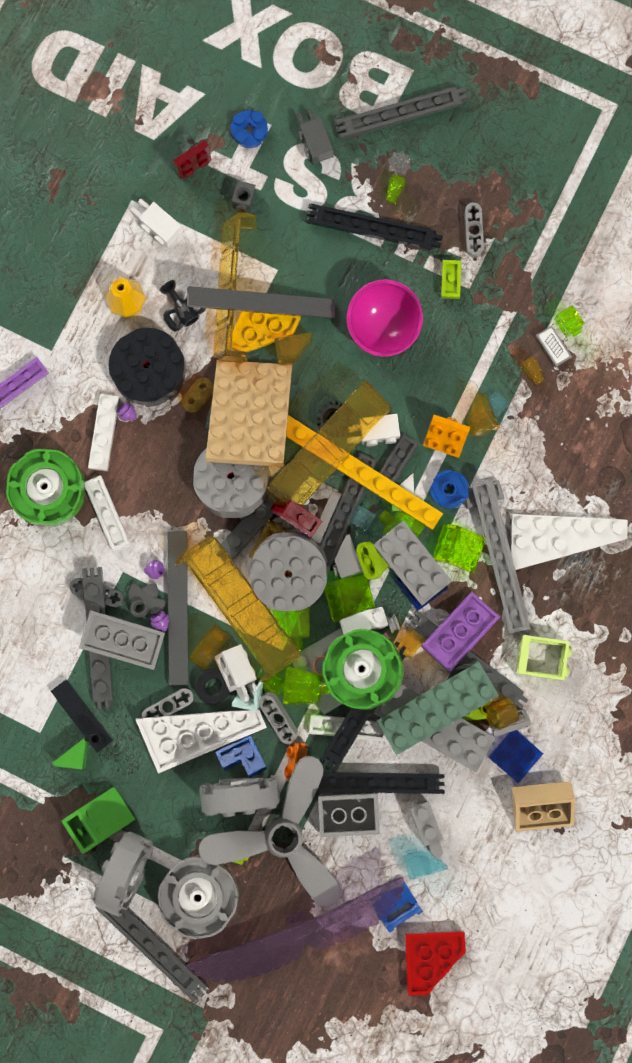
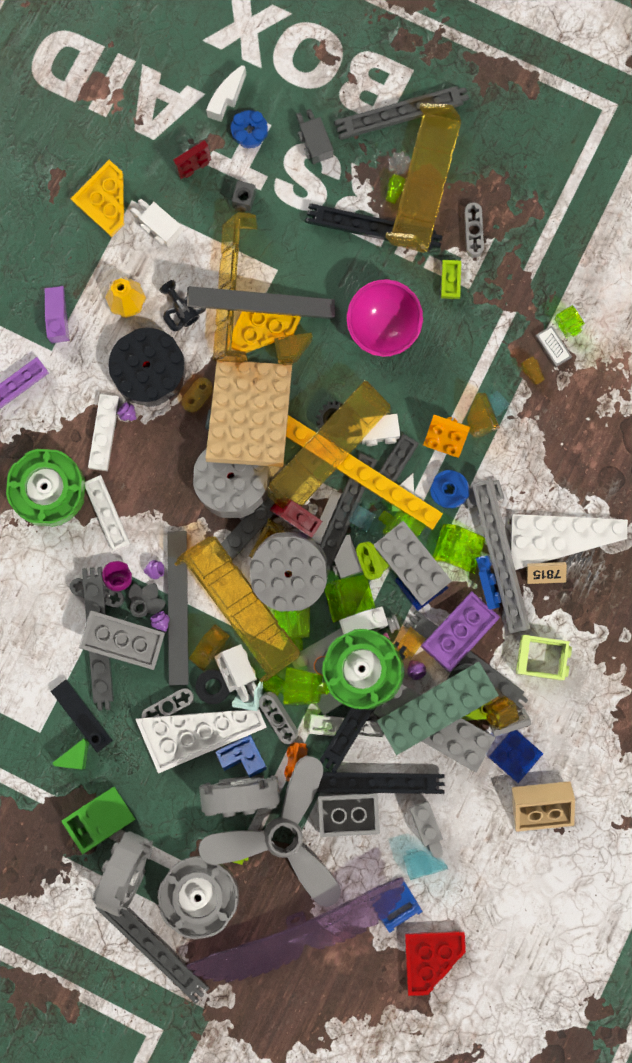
(56, 315): none -> medium lavender slope
(103, 198): none -> yellow plate
(117, 576): none -> magenta hair
(226, 94): none -> white slope
(416, 670): none -> medium lavender plate
(426, 177): none -> clear yellow piece
(488, 580): none -> blue hinge
(546, 573): none -> tan tile

